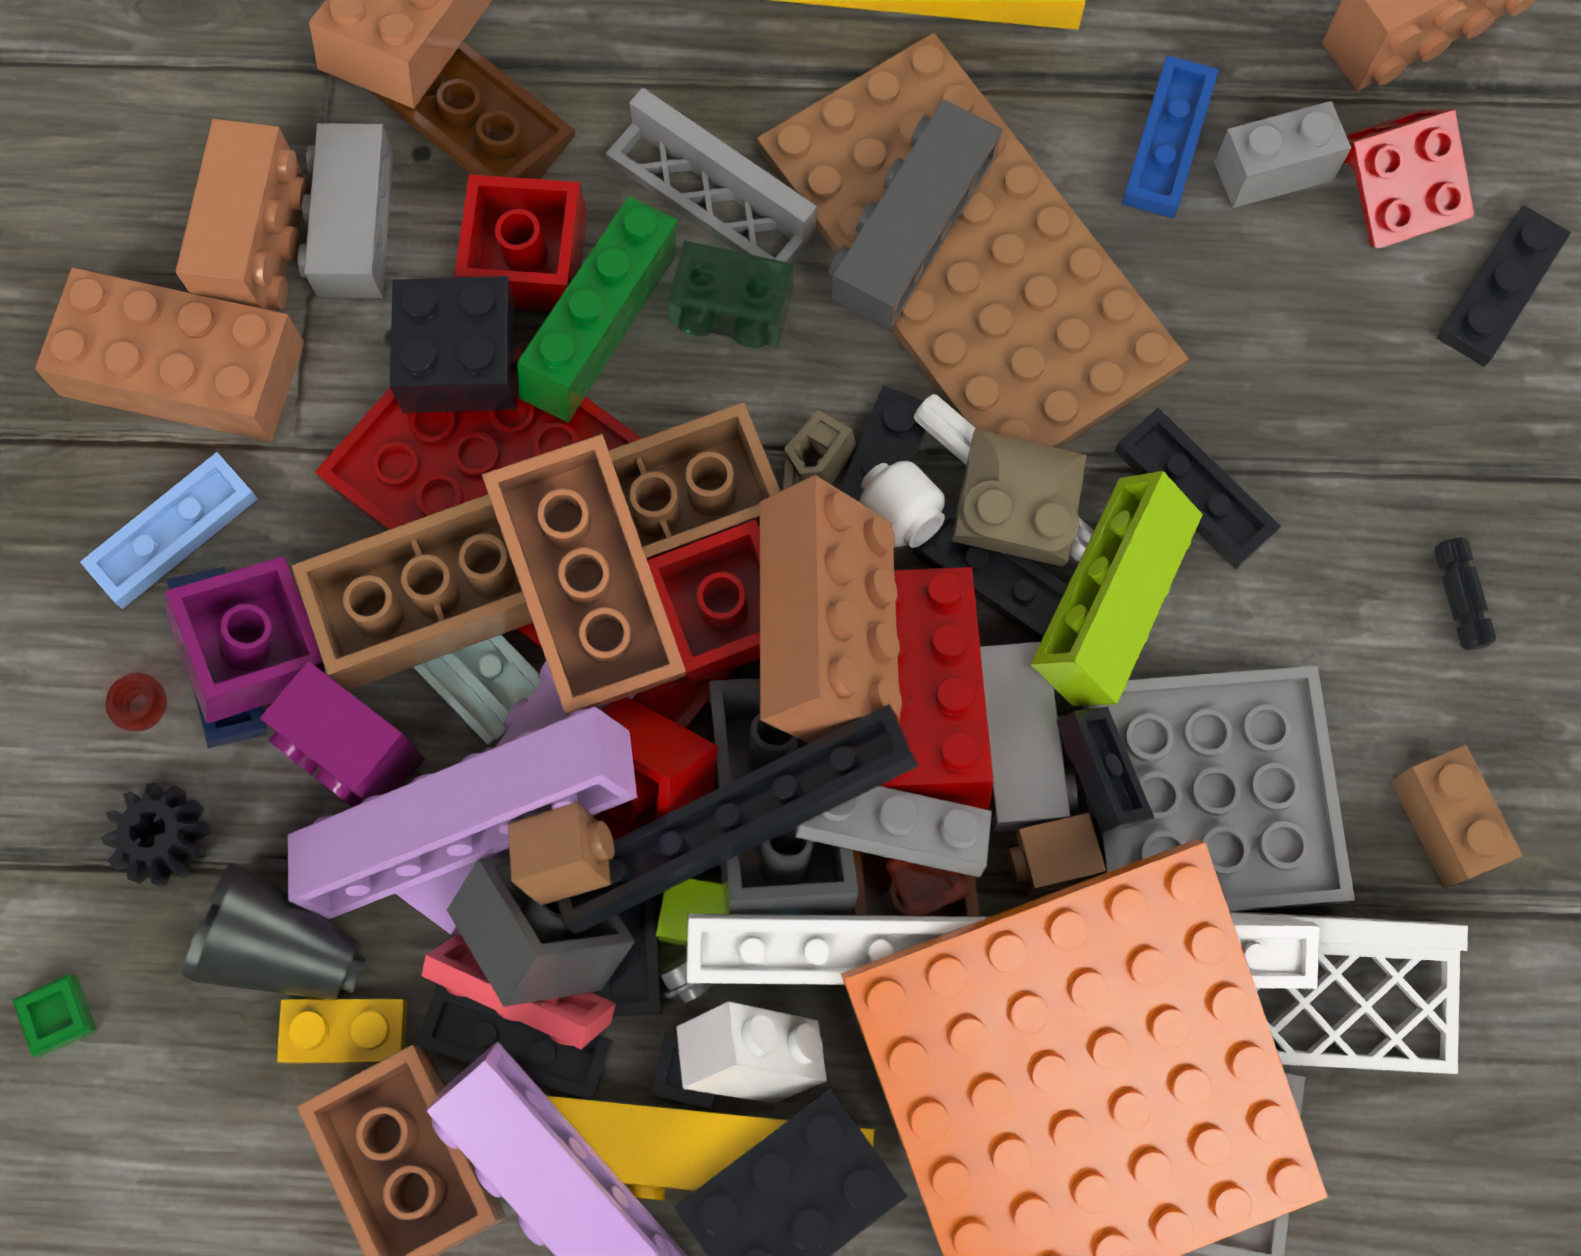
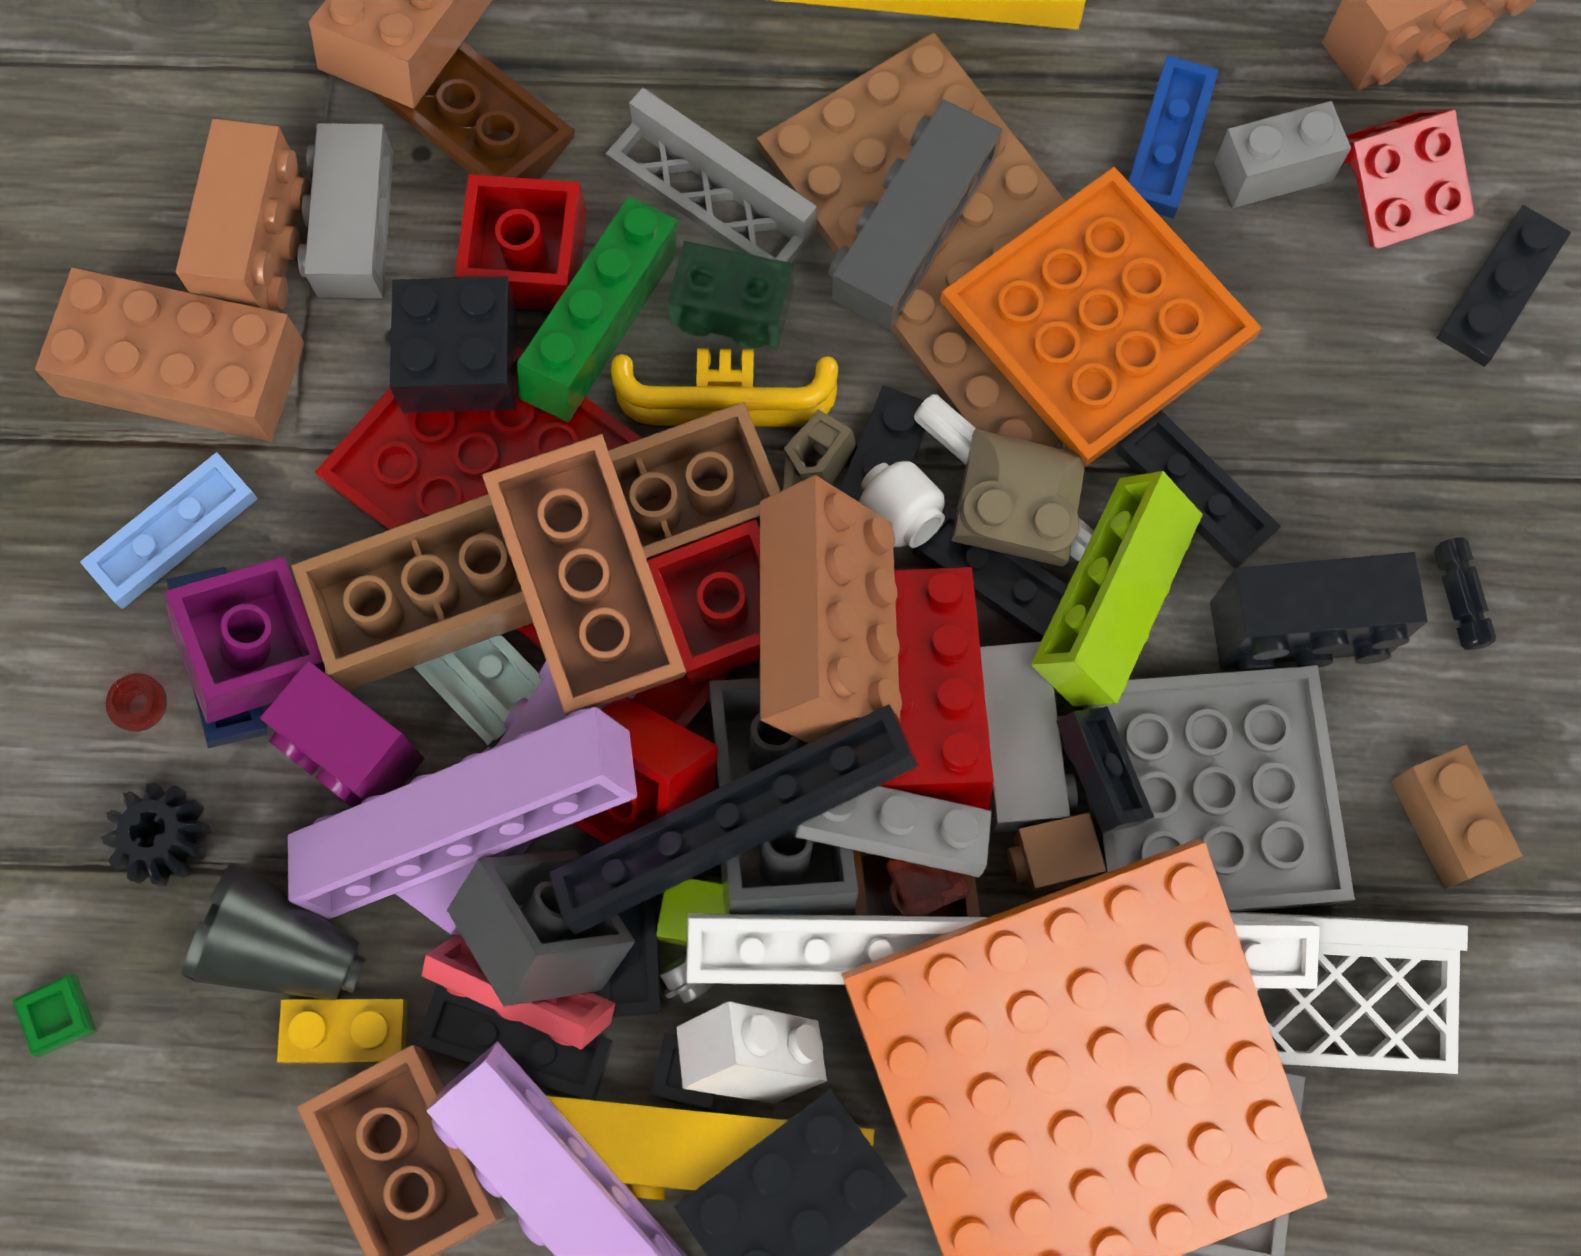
(560, 853): medium nougat brick -> none
(722, 389): none -> yellow piece
(1099, 315): none -> orange plate
(1318, 611): none -> black brick

